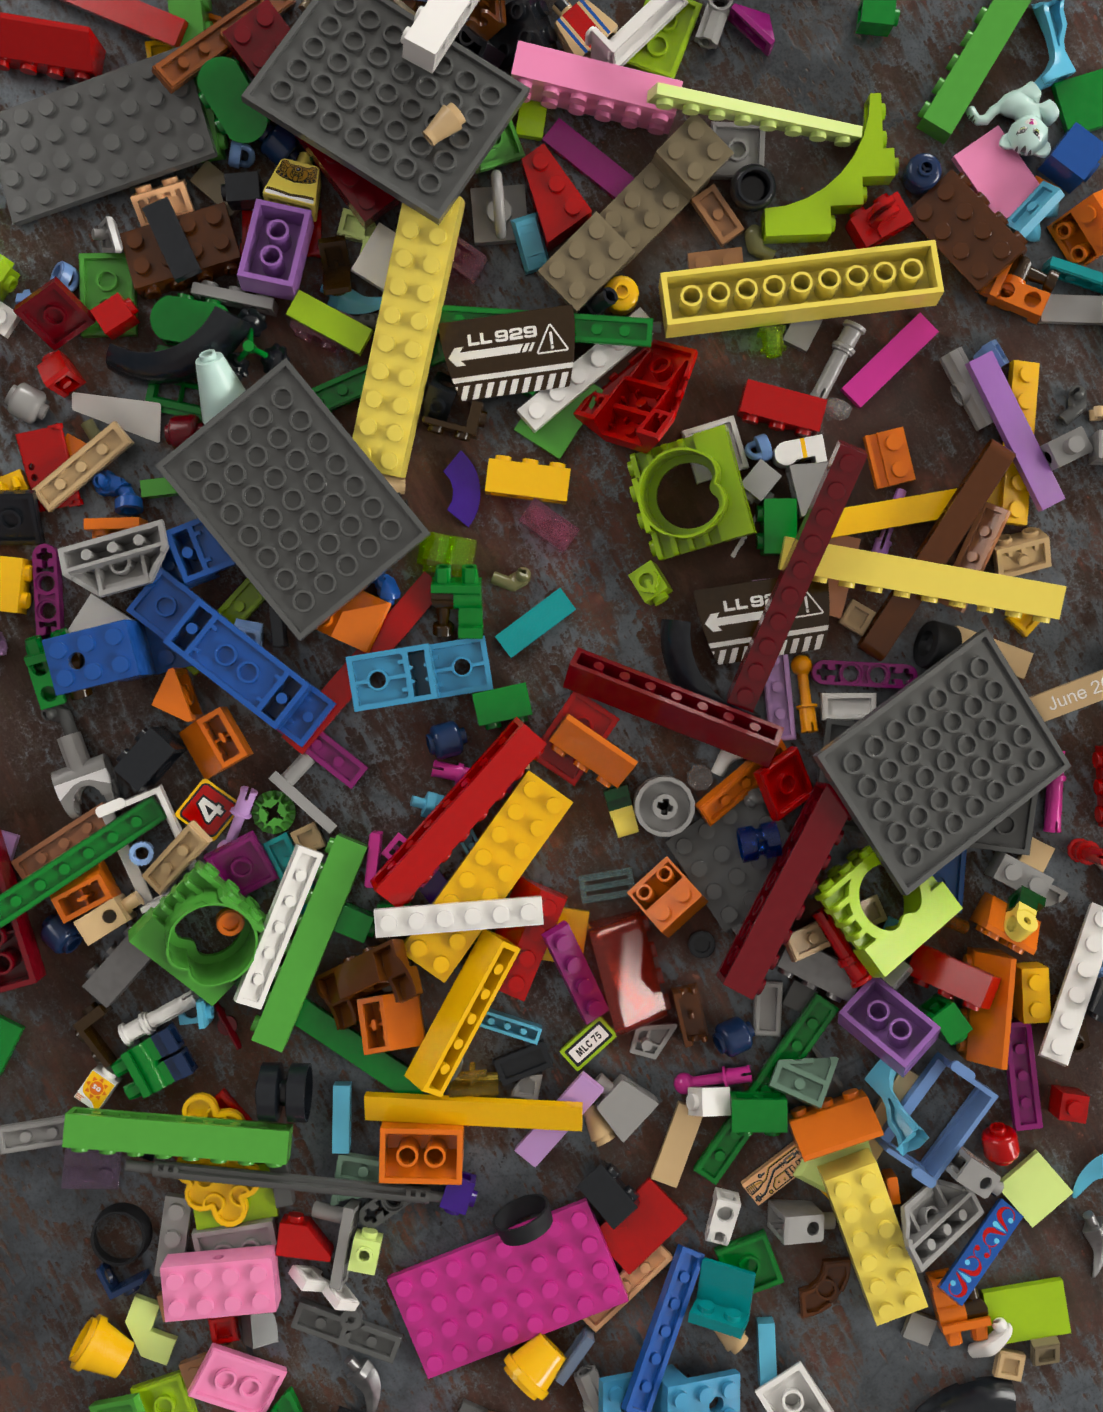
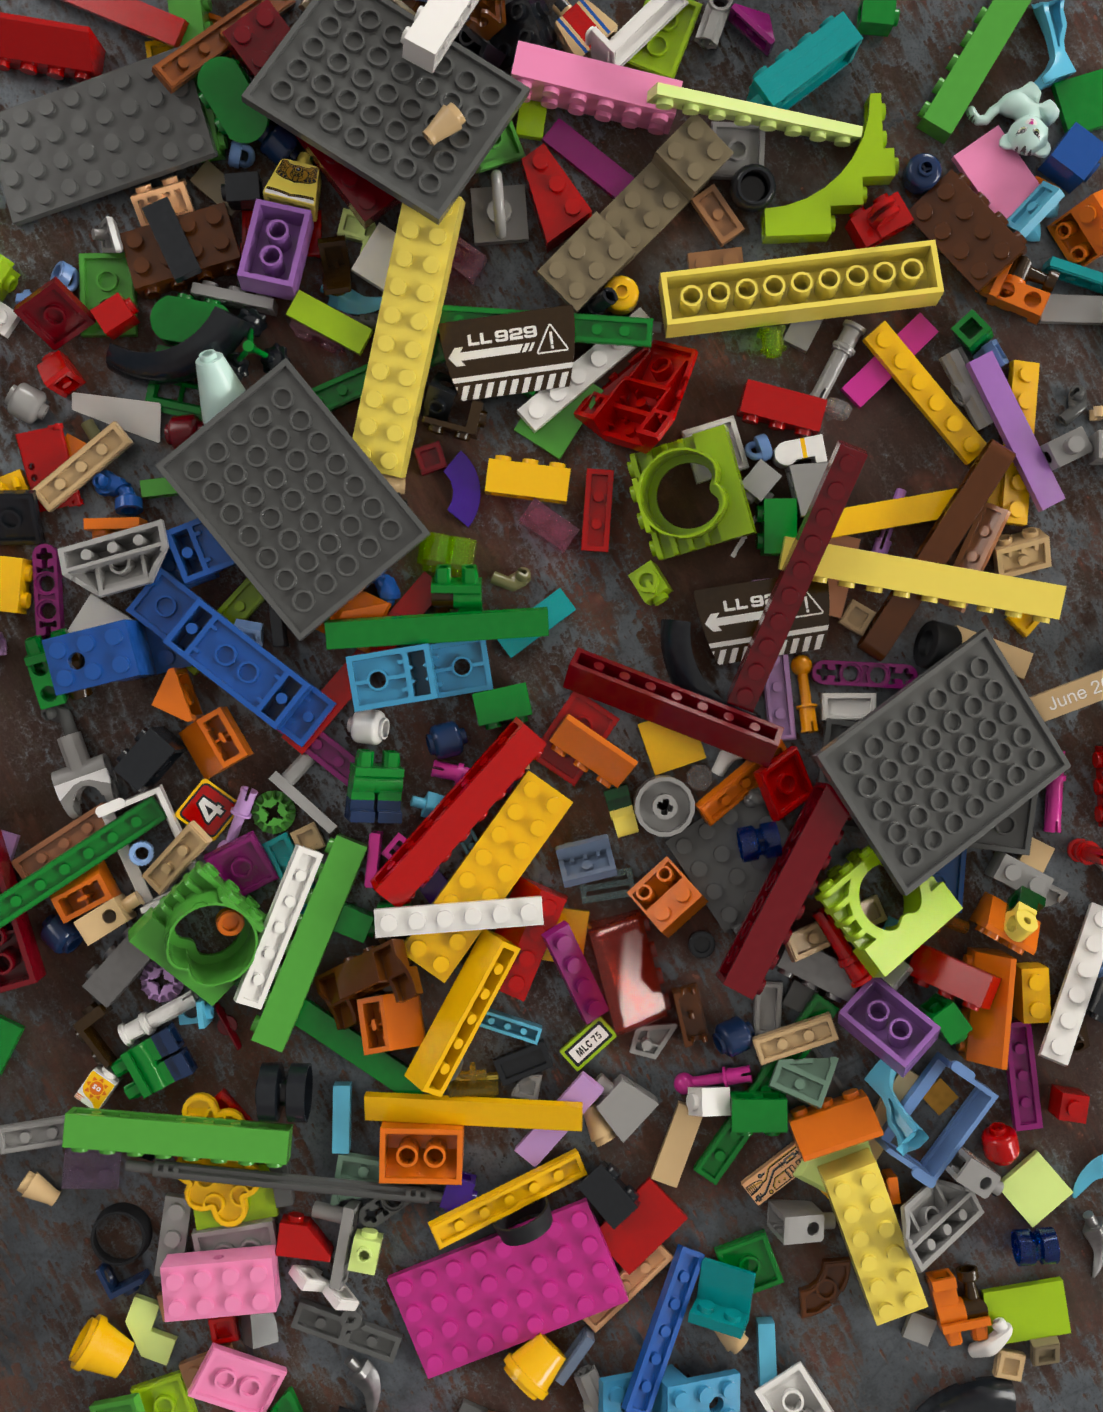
(37, 1188): none -> tan cone
(152, 988): none -> lavender gear
(368, 727): none -> white head
(375, 788): none -> green hips
(430, 458): none -> dark red tile
(436, 628): none -> green tile
(507, 1198): none -> yellow tile
(530, 242): medium azure tile -> none
(586, 860): none -> sand blue bracket
(597, 510): none -> red plate
(669, 748): none -> yellow tile
(722, 1216): white leg -> none
(755, 243): olive arm -> none
(795, 1038): none -> tan tile
(807, 65): none -> teal piece
(889, 458): orange plate -> none
(924, 392): none -> yellow plate
(940, 1096): none -> pearl gold tile
(972, 332): none -> green brick
(980, 1251): blue tile -> none
(1035, 1246): none -> clear blue wheel

